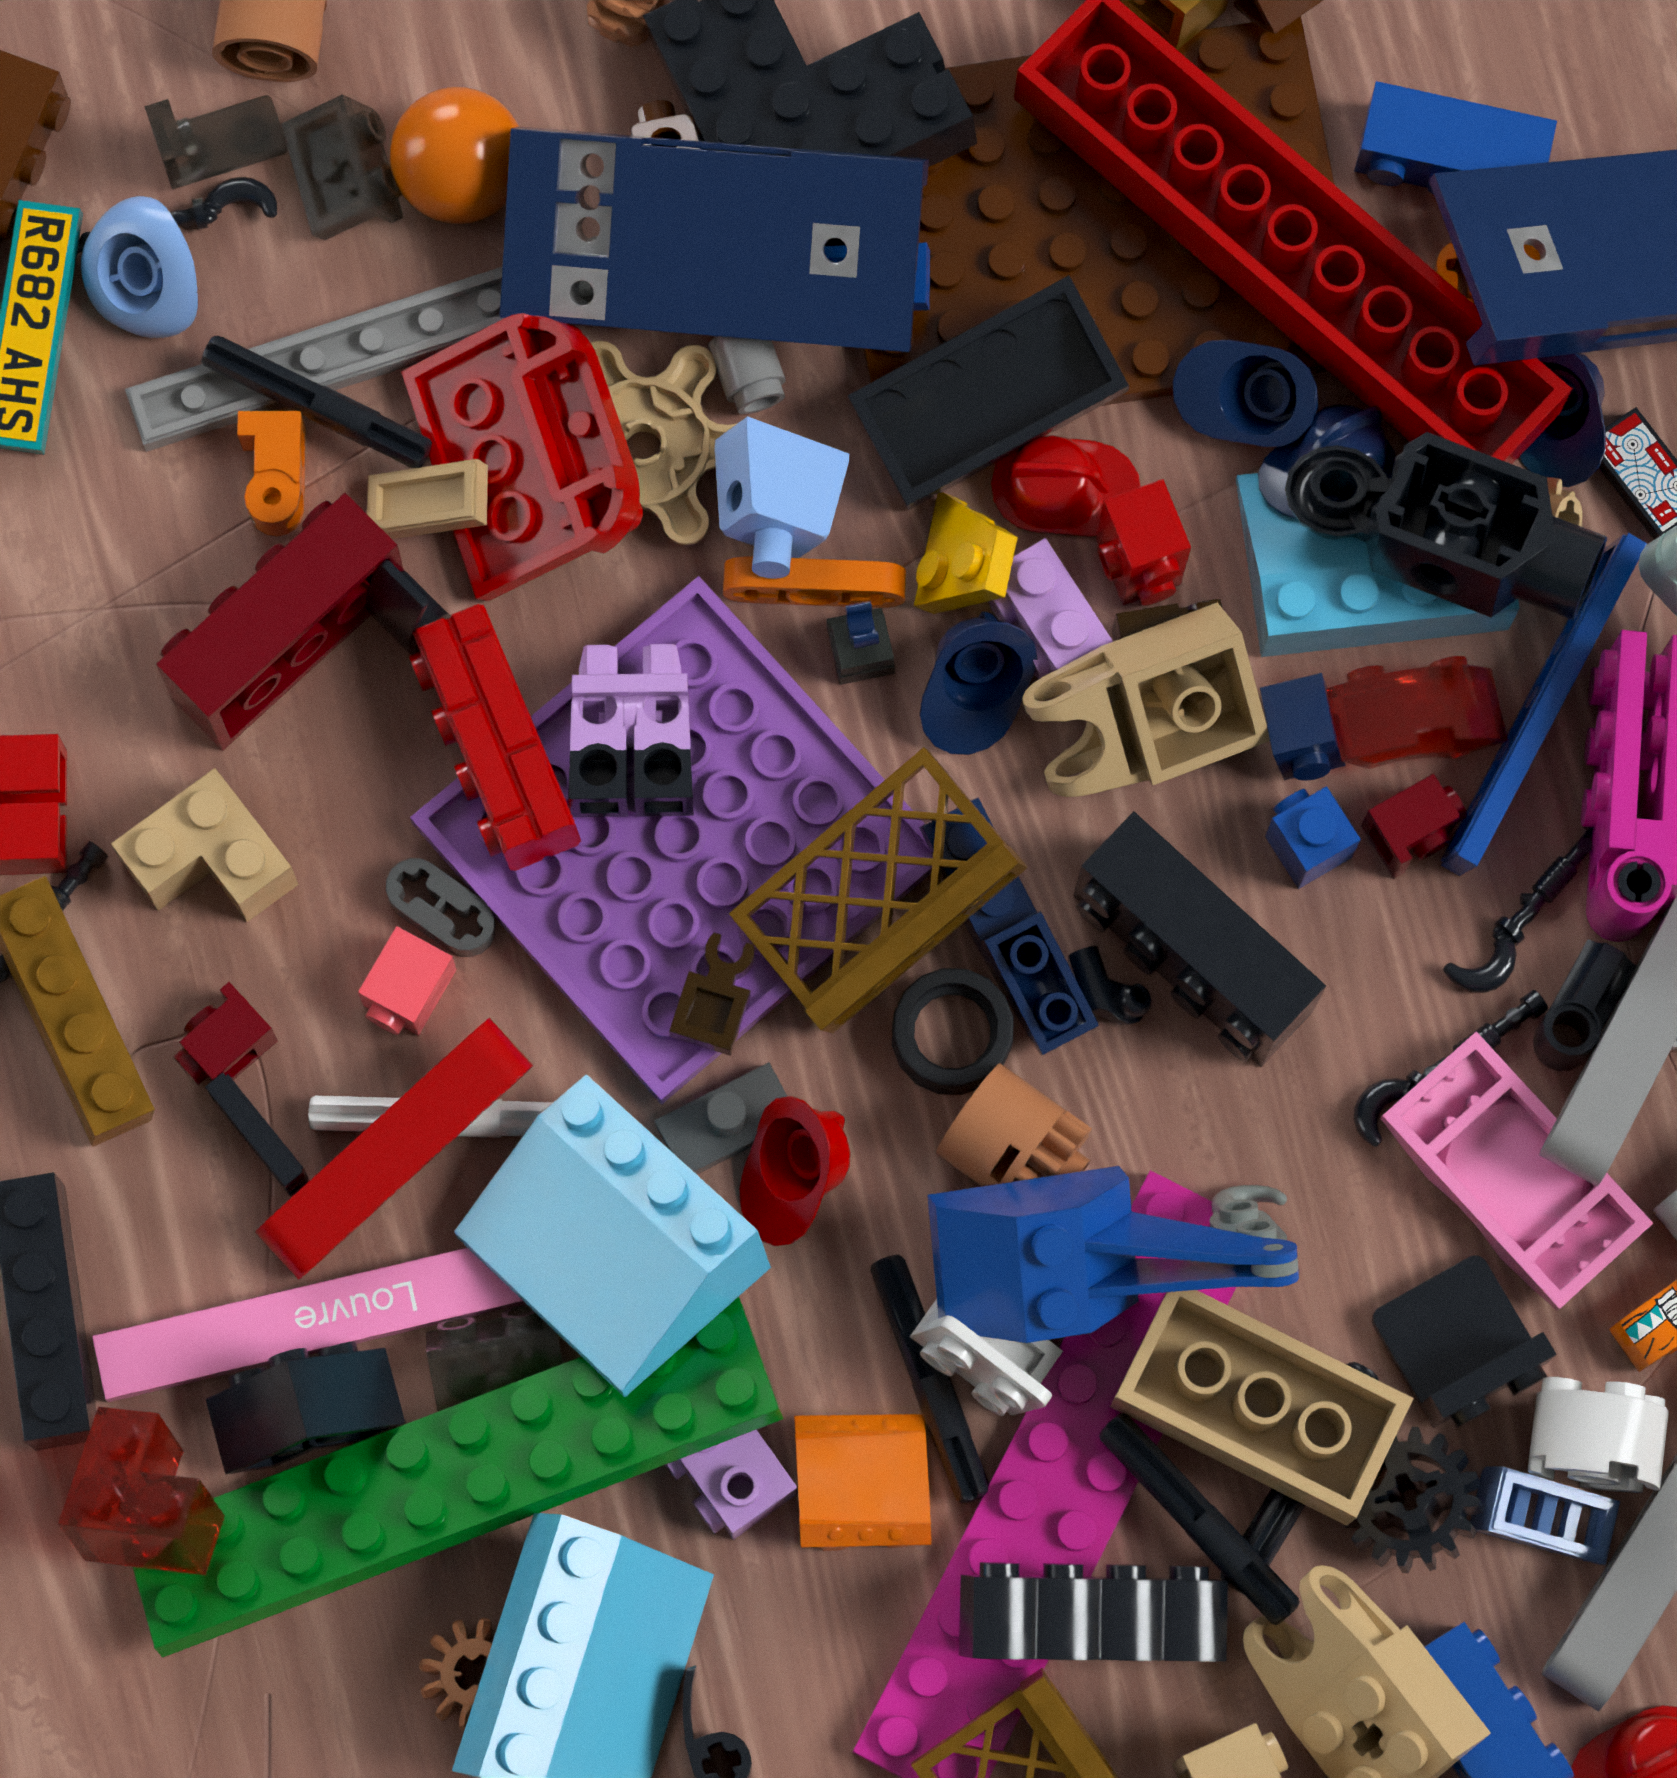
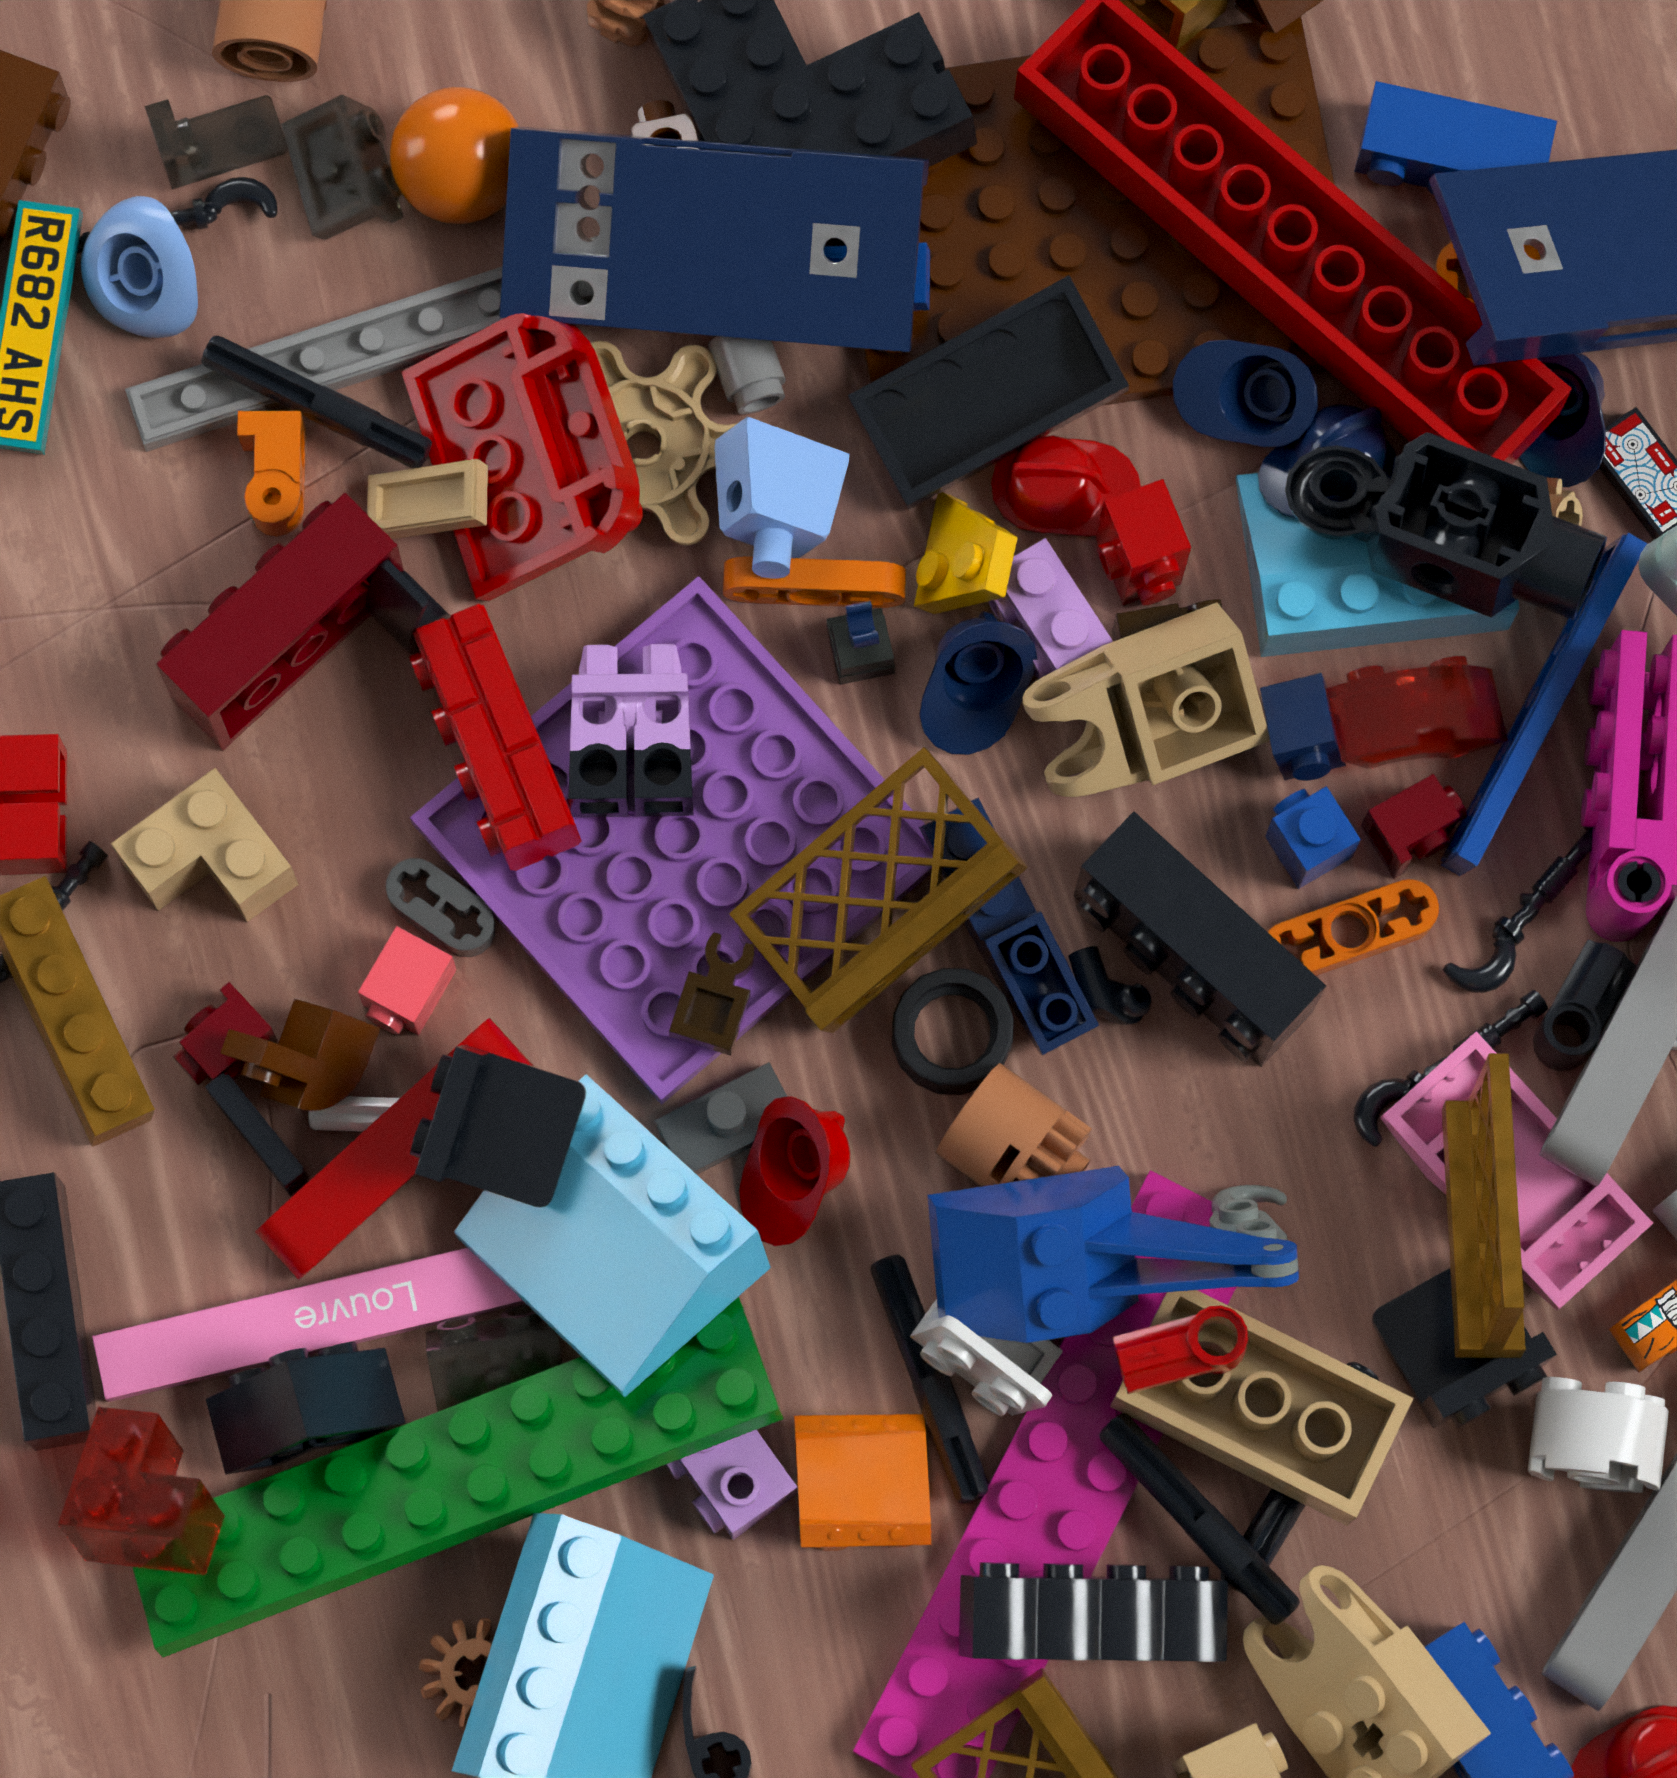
(314, 1061): none -> reddish brown brick
(498, 1125): none -> black bracket
(1173, 1352): none -> red piece
(1387, 900): none -> orange beam
(1435, 1494): black gear -> none
(1484, 1218): none -> pearl gold fence
(1501, 1482): medium blue slope -> none

